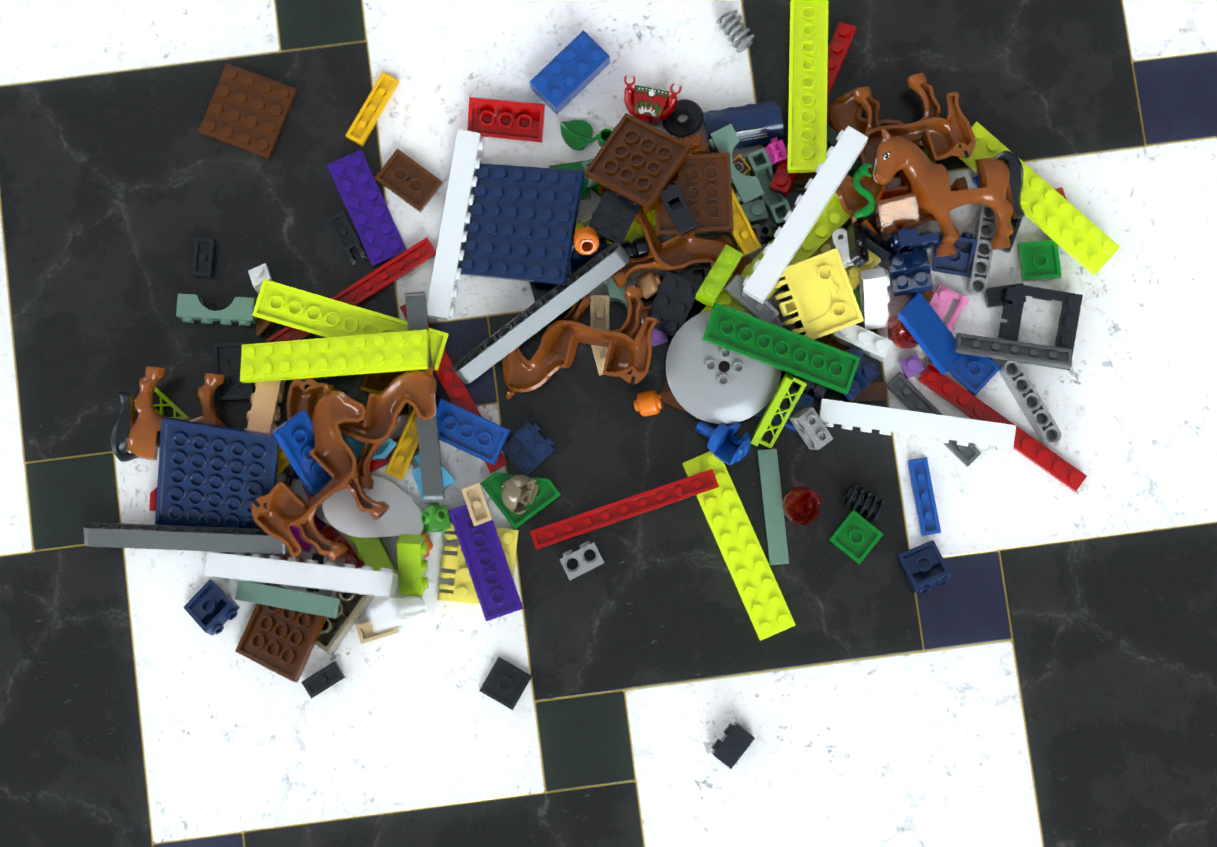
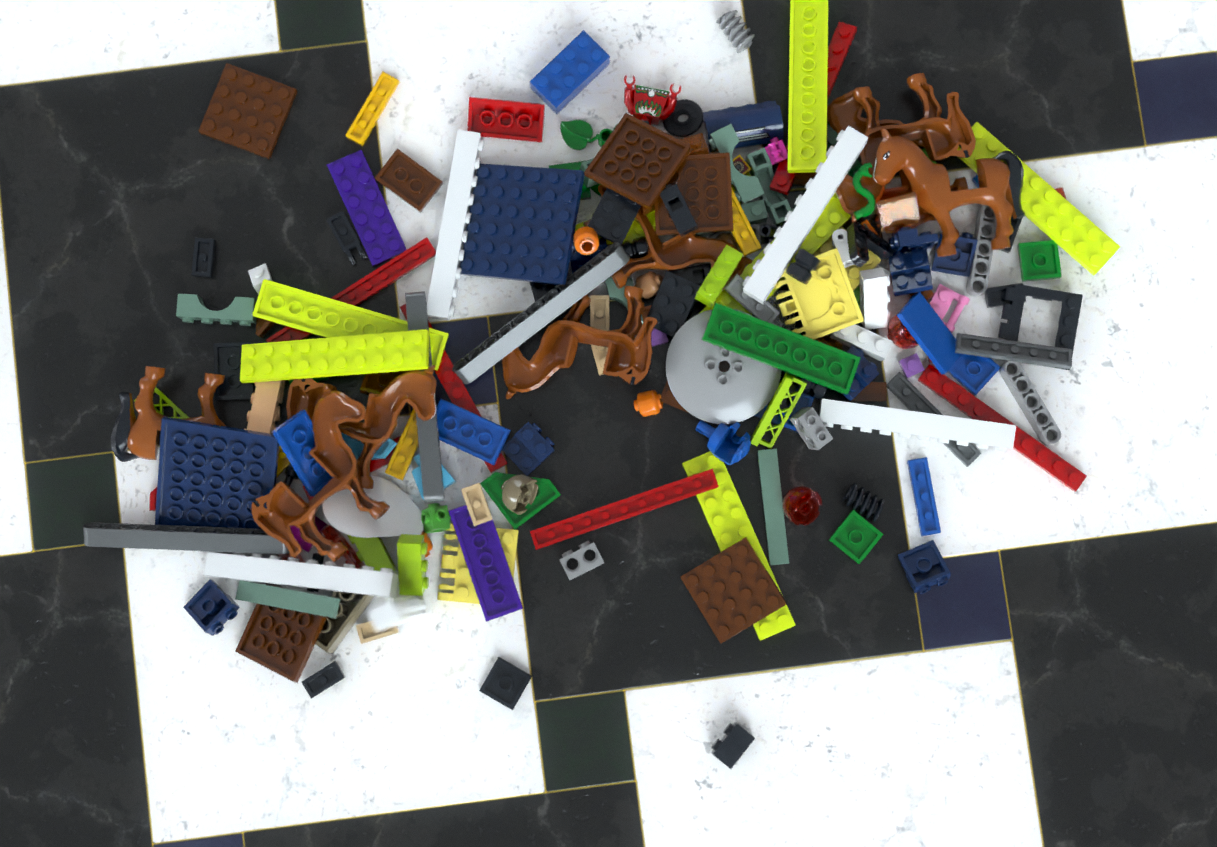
(733, 590): none -> reddish brown plate
(803, 266): none -> black wheel

